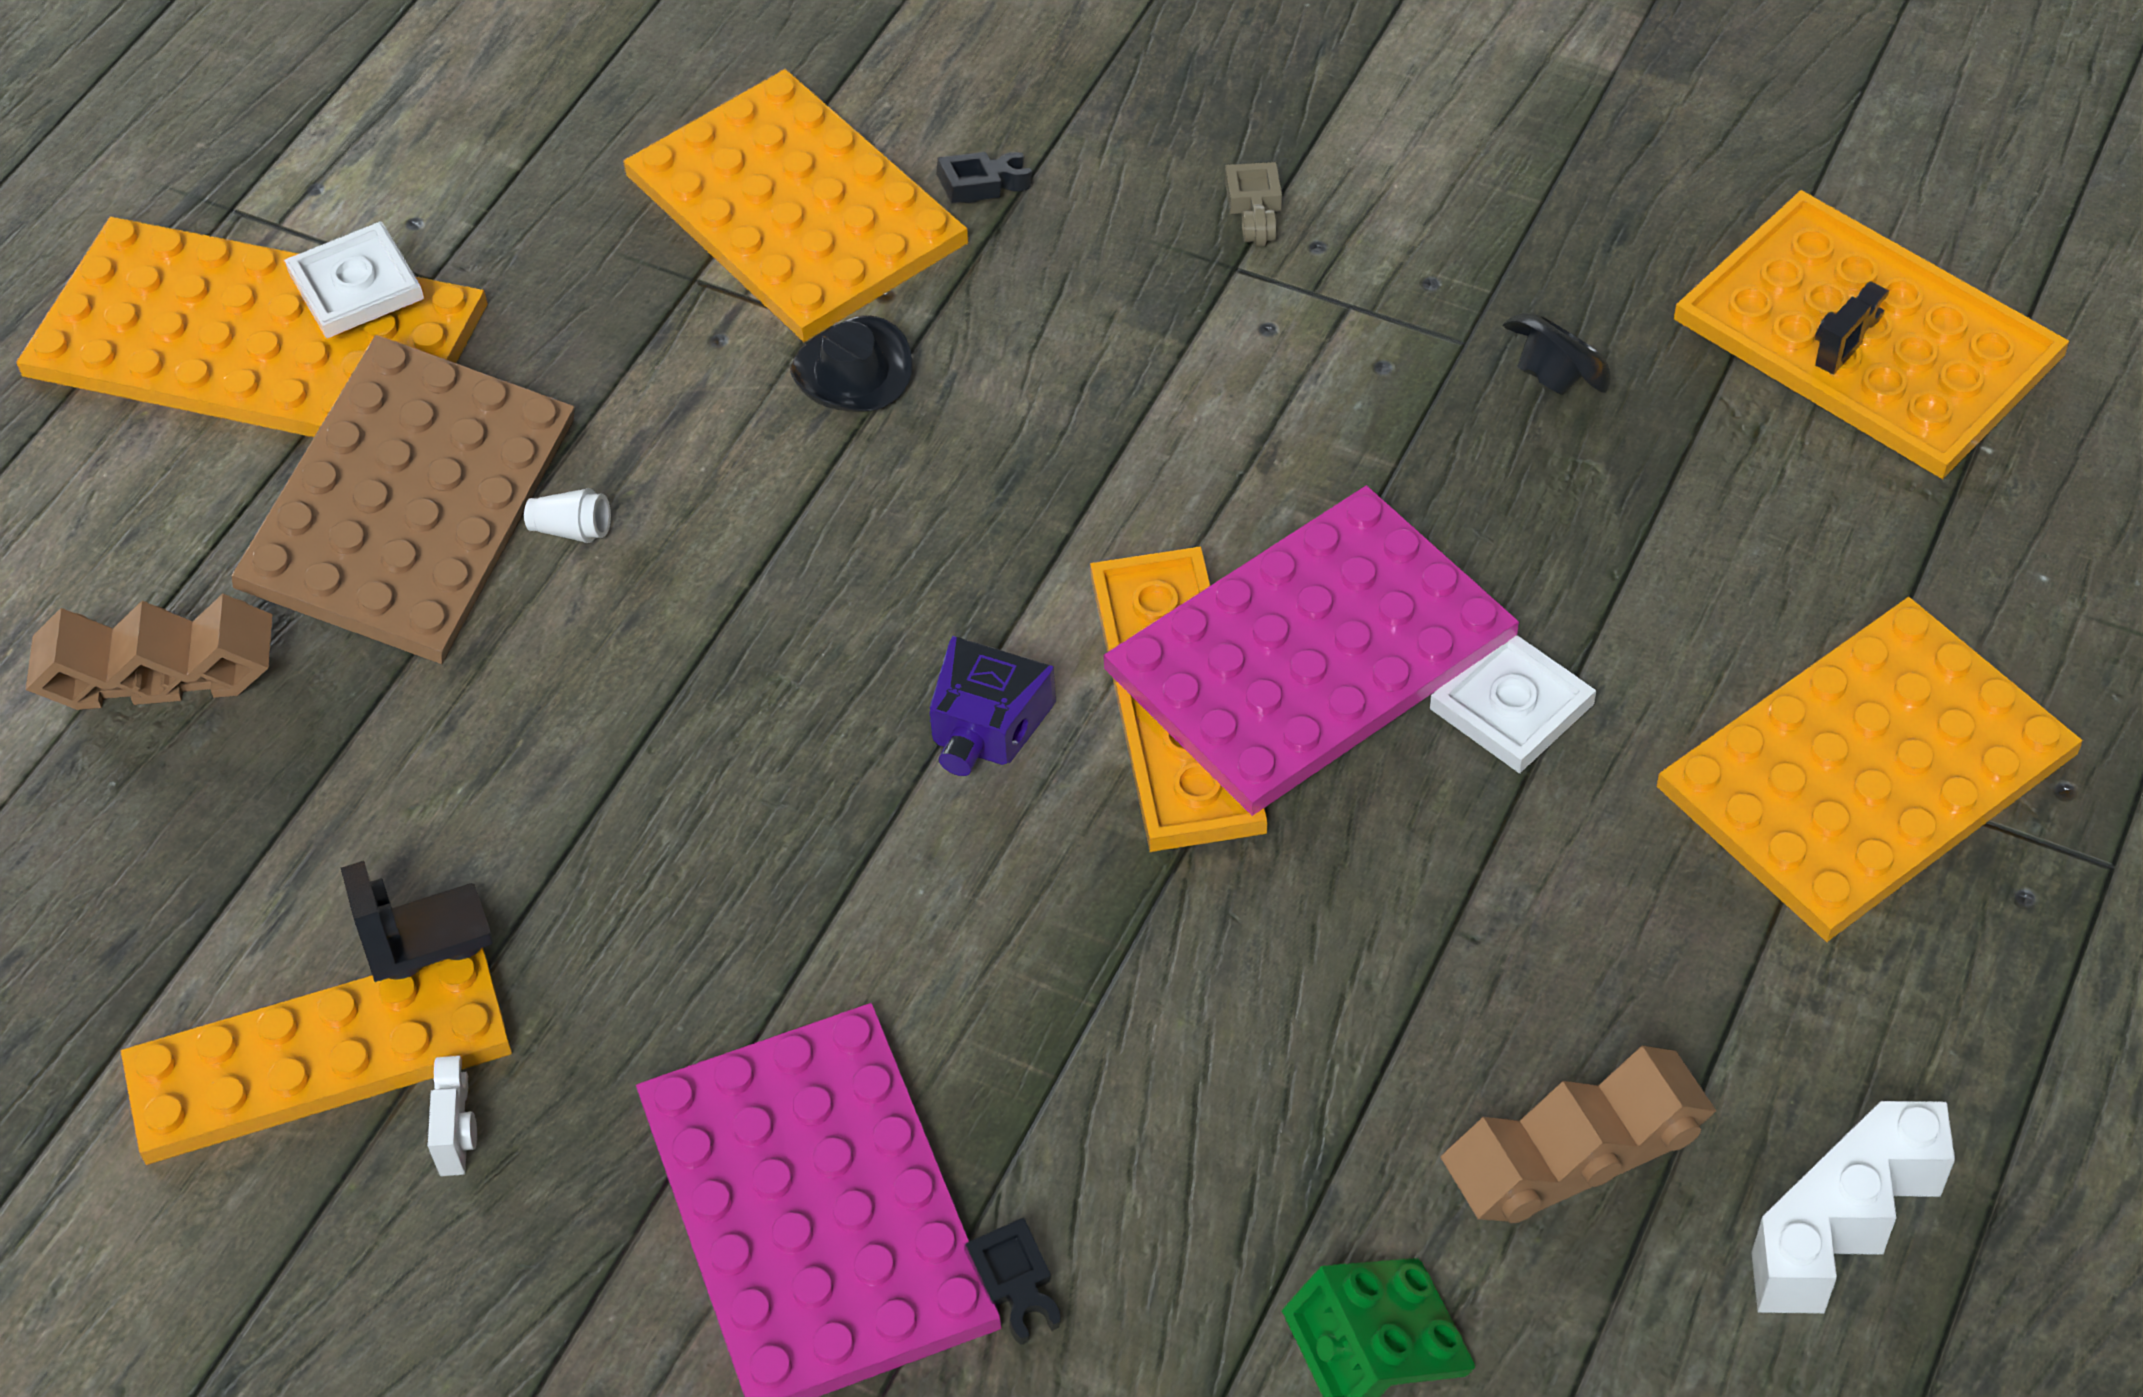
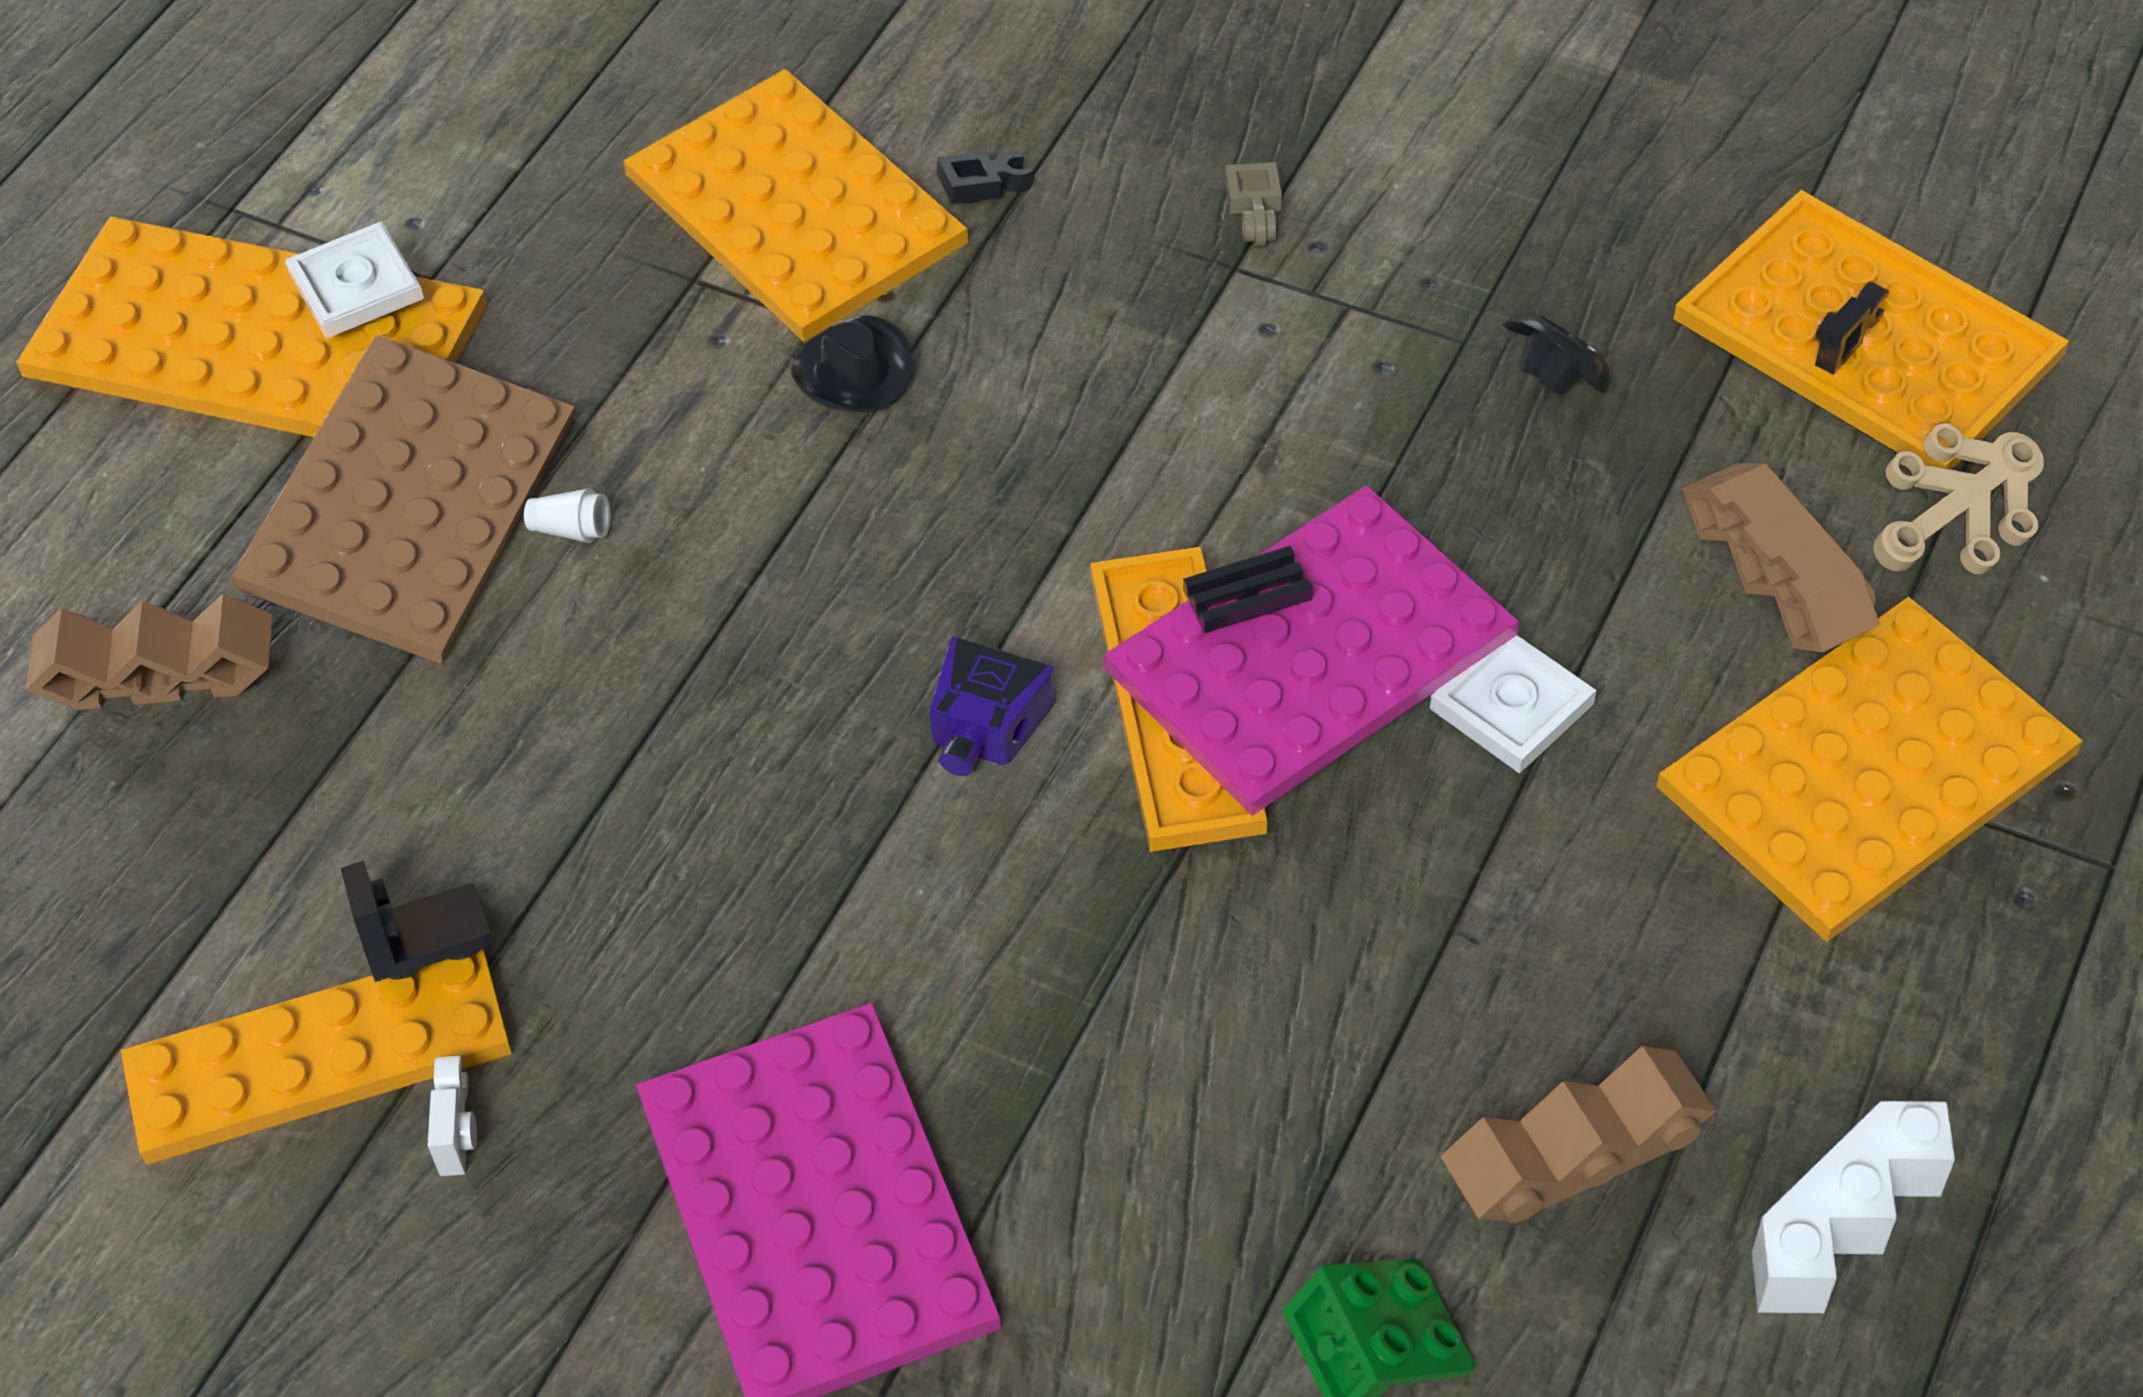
(1011, 1271): black plate -> none
(1243, 582): none -> black tile
(1784, 555): none -> medium nougat brick
(1967, 493): none -> tan plant

